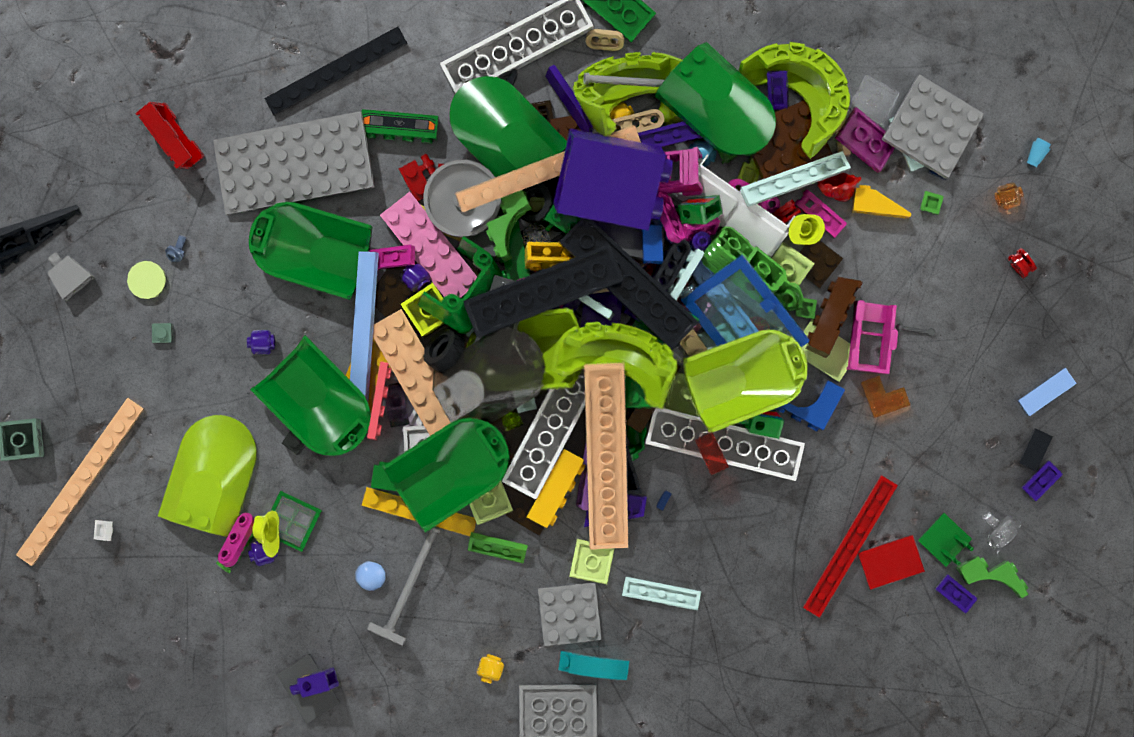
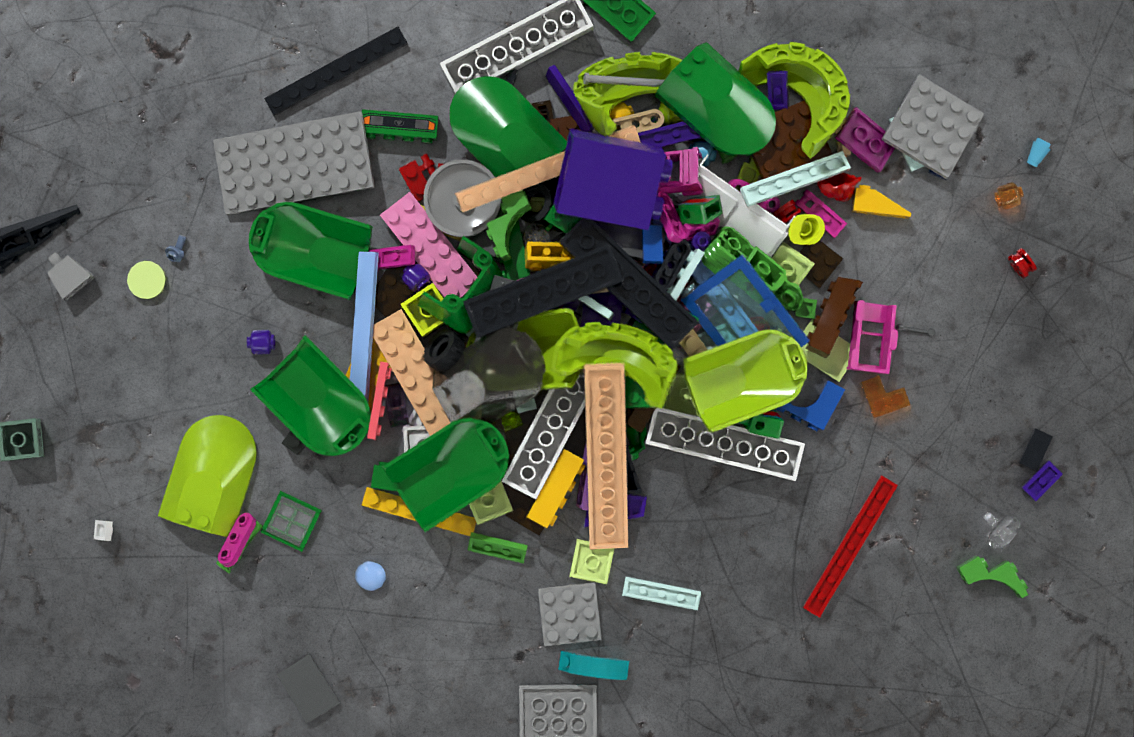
(80, 482): light nougat plate -> none
(162, 333): sand green plate -> none
(169, 135): red piece -> none
(258, 555): dark purple head -> none
(267, 532): neon yellow piece -> none
(315, 683): dark purple torso -> none
(388, 631): light grey tile -> none
(490, 668): yellow head -> none
(604, 40): tan plate -> none
(663, 500): dark blue tile -> none
(711, 453): clear red tile -> none
(874, 99): clear tile -> none
(891, 562): red tile -> none
(931, 203): bright green plate -> none
(945, 540): green plate -> none
(956, 593): dark purple plate -> none
(1047, 392): light blue tile -> none

